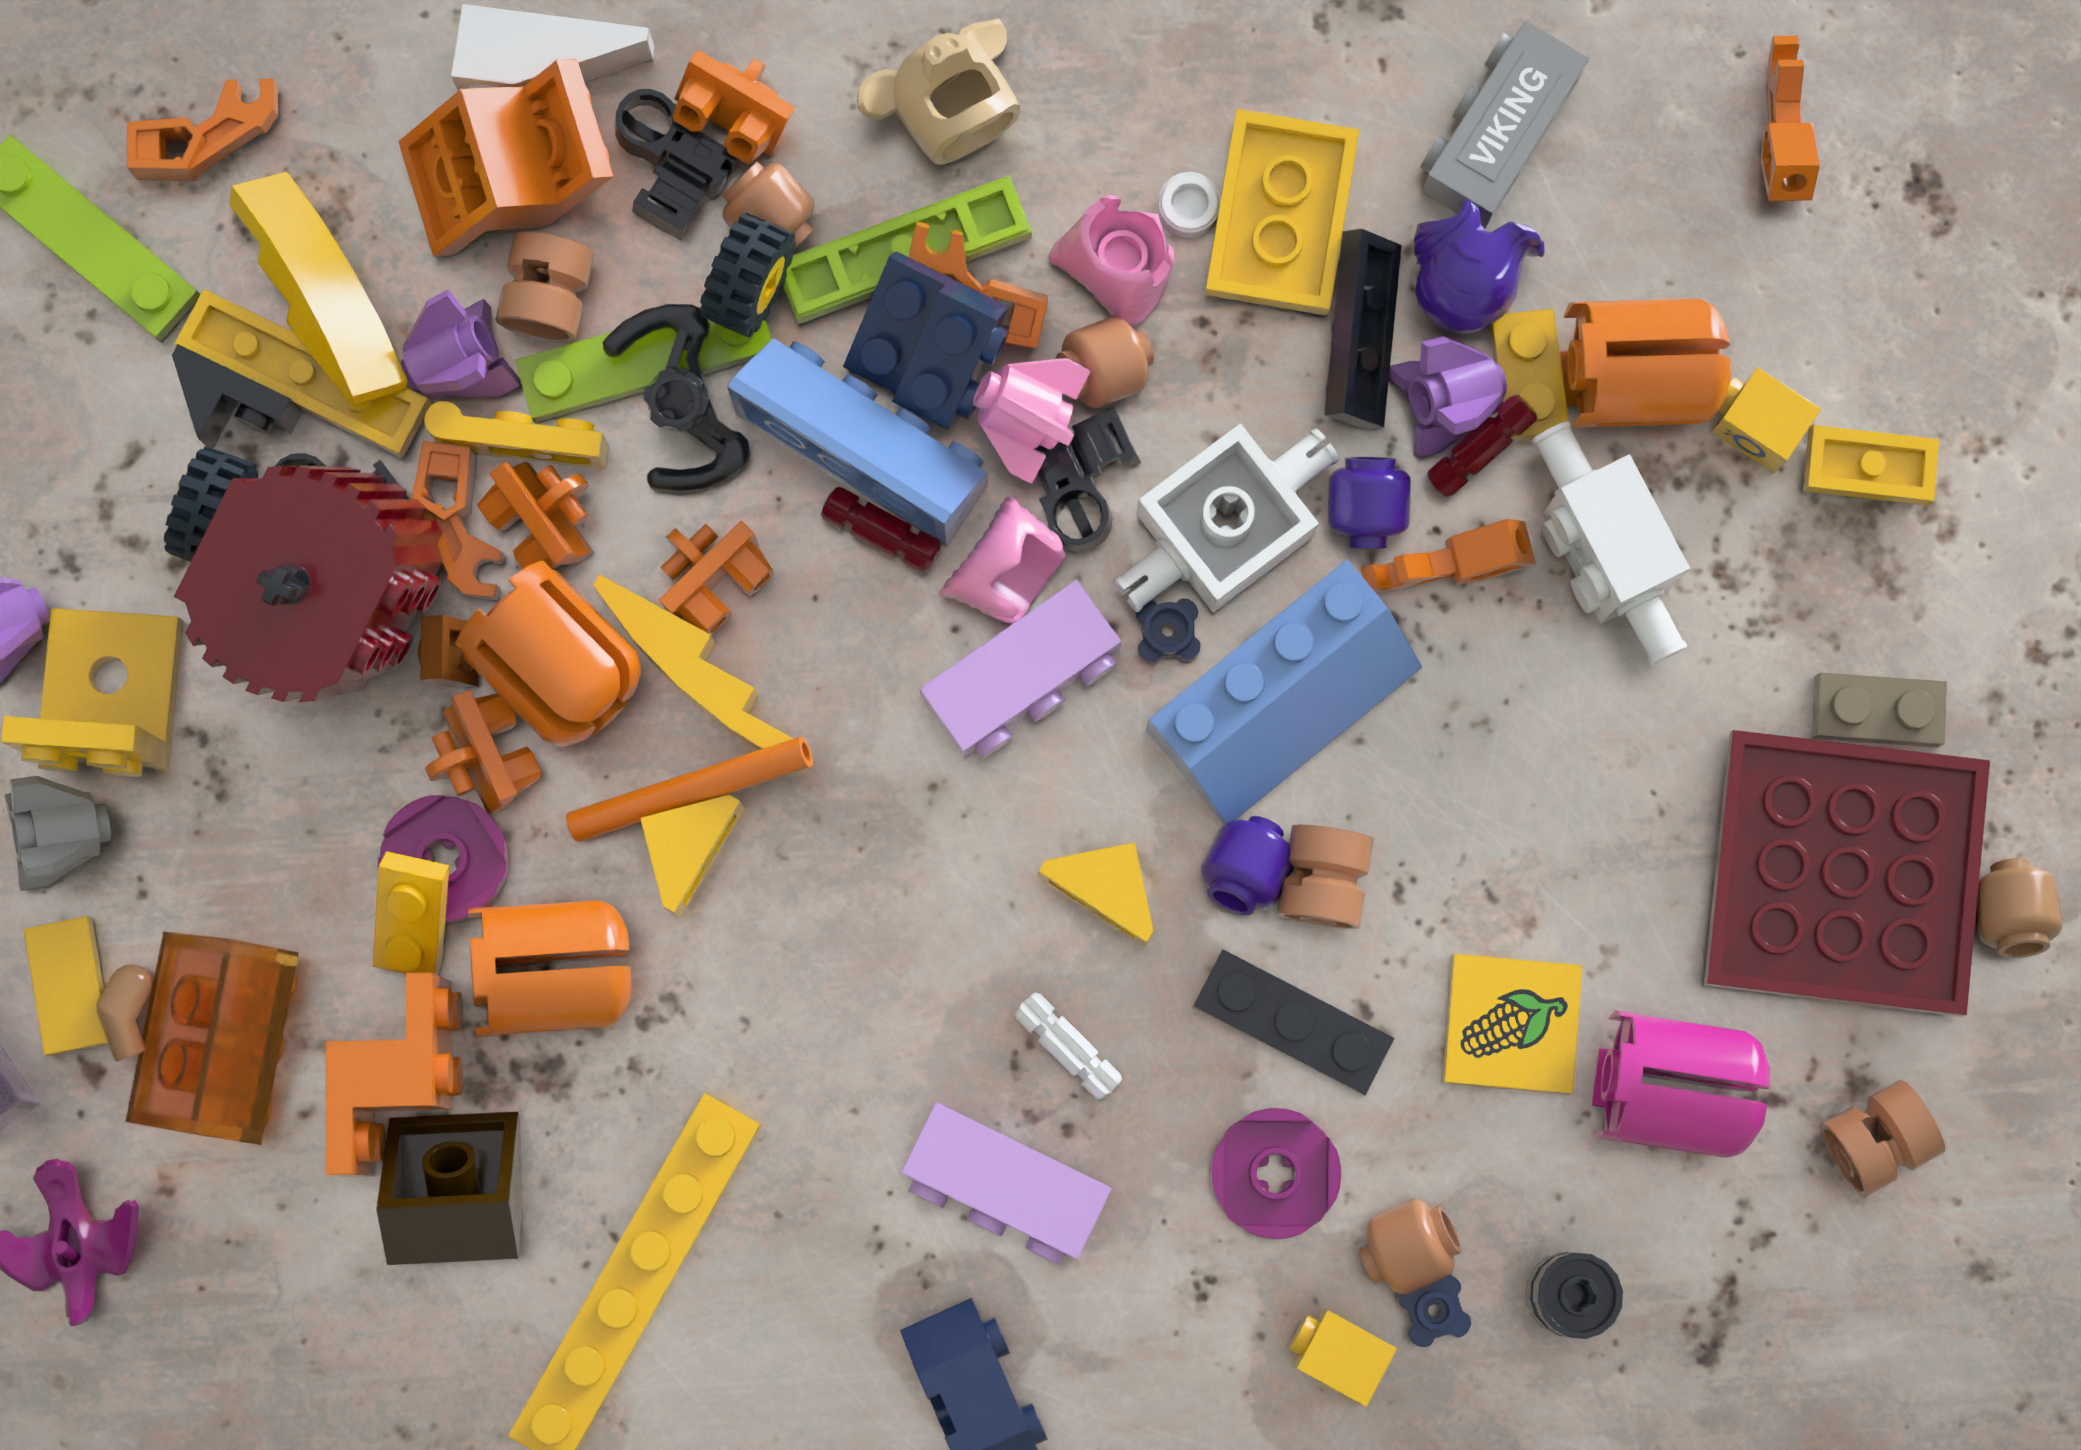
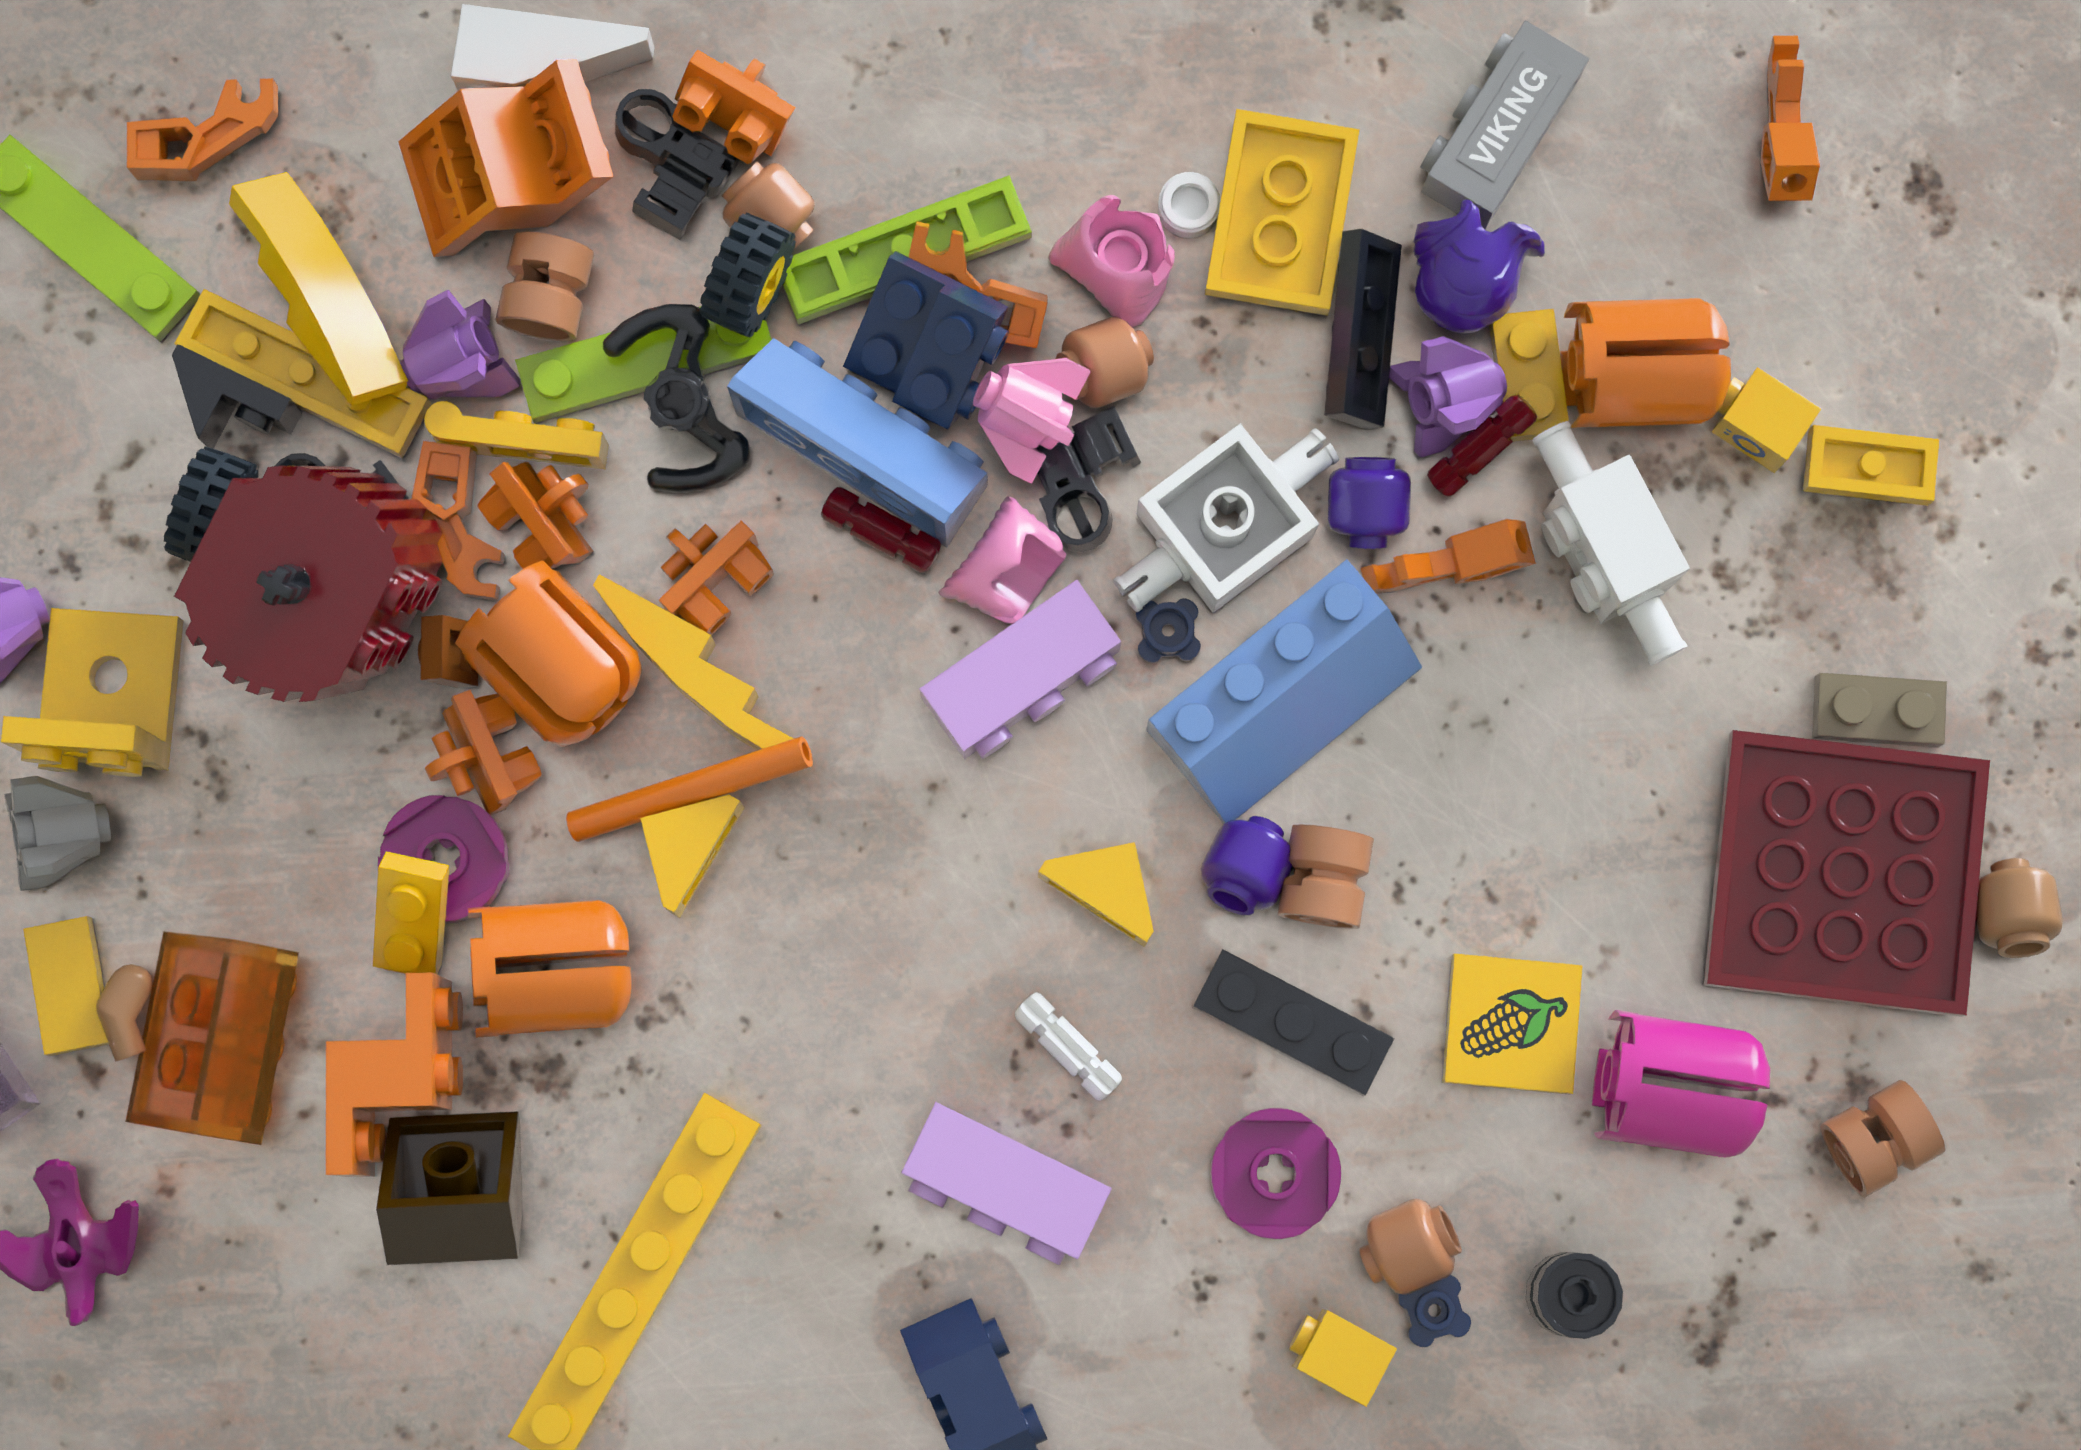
(947, 92): tan piece -> none

